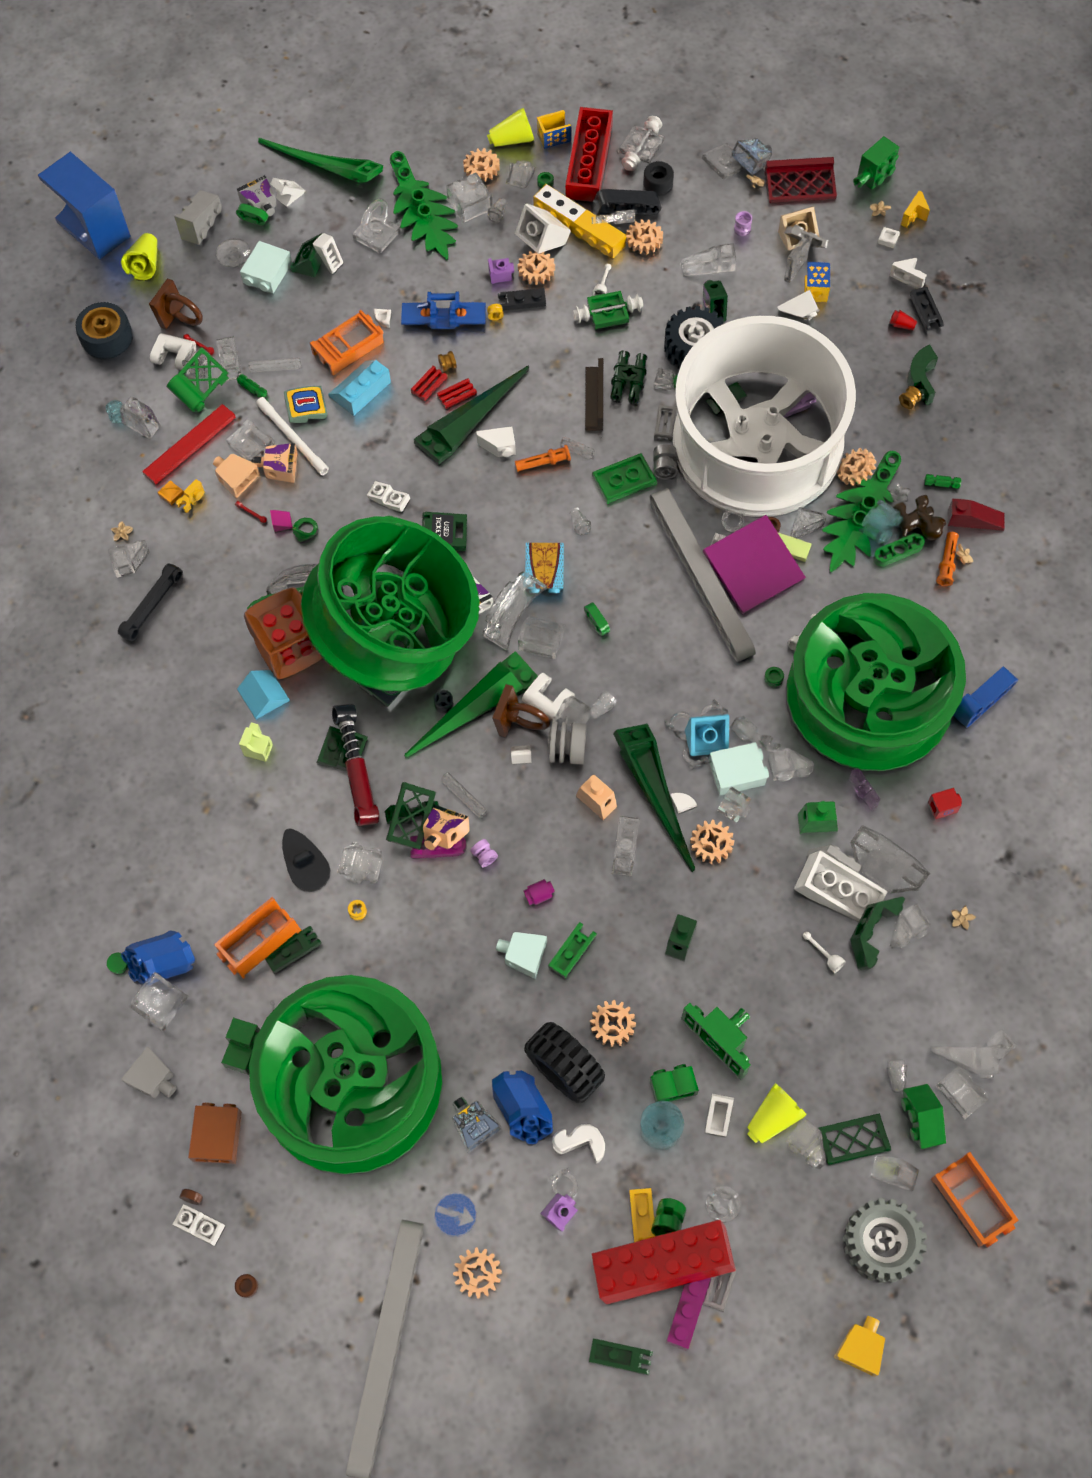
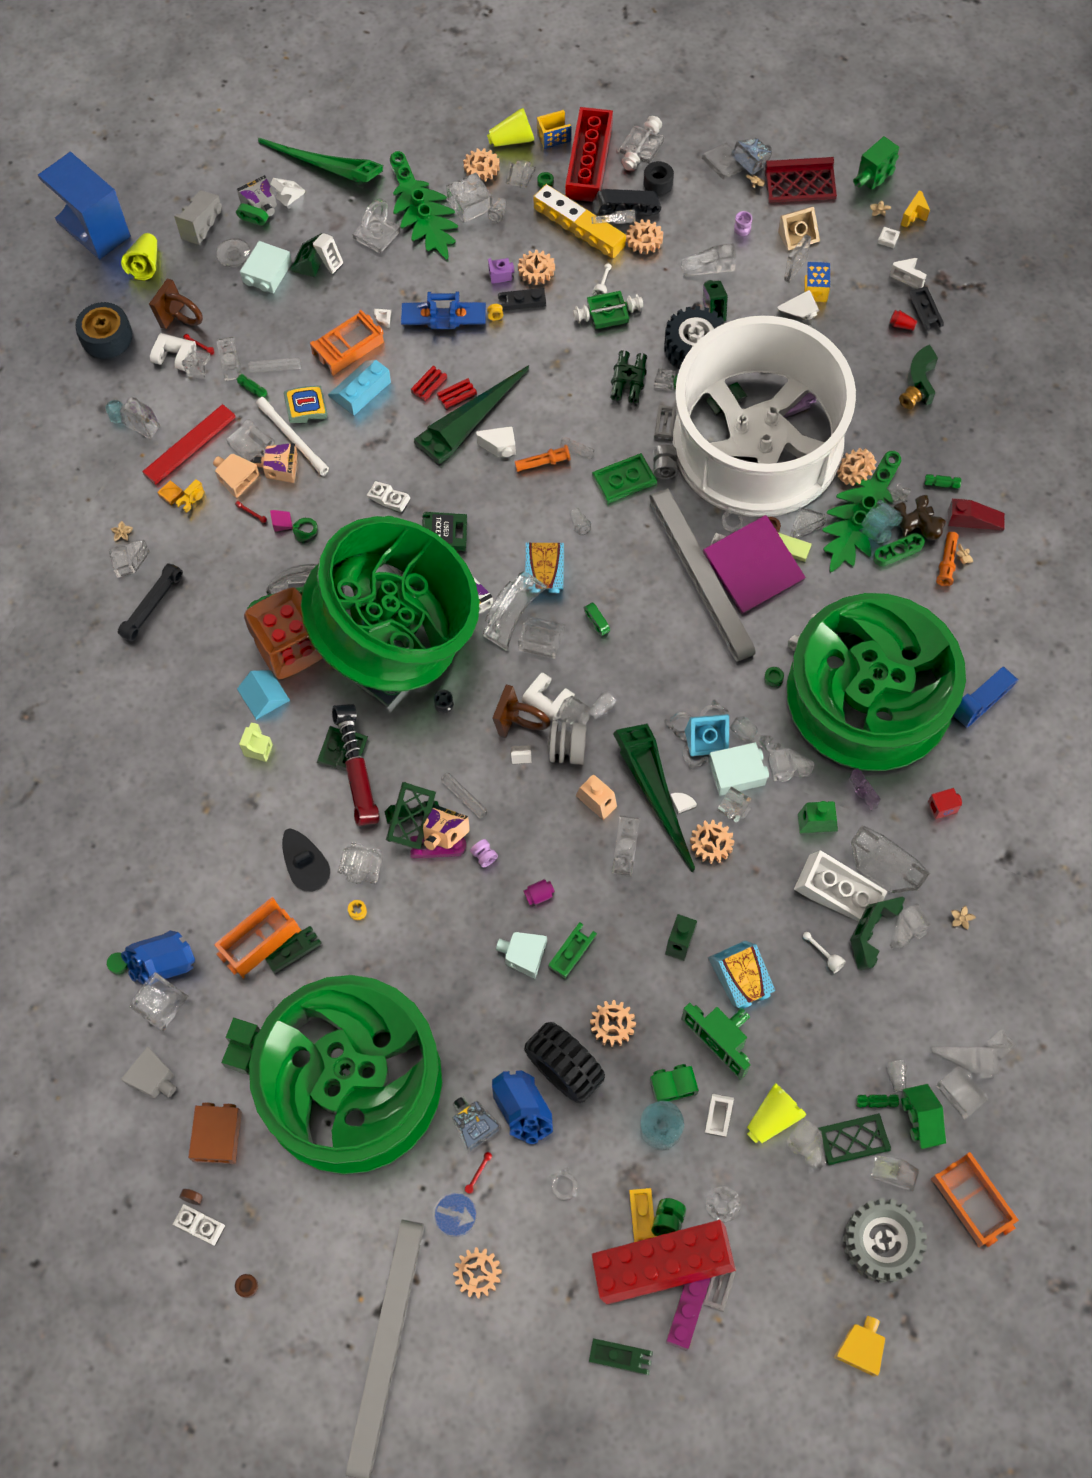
(190, 393): green piece -> none
(447, 361): pearl gold wheel -> none
(469, 1188): none -> red hinge
(481, 698): green plate -> none
(541, 229): white slope -> none
(552, 1211): medium lavender brick -> none
(580, 1136): white animal -> none
(594, 397): dark brown fence -> none
(742, 974): none -> slope
(798, 233): light grey wing -> none
(835, 853): light grey wing -> none
(877, 1100): none -> green axle

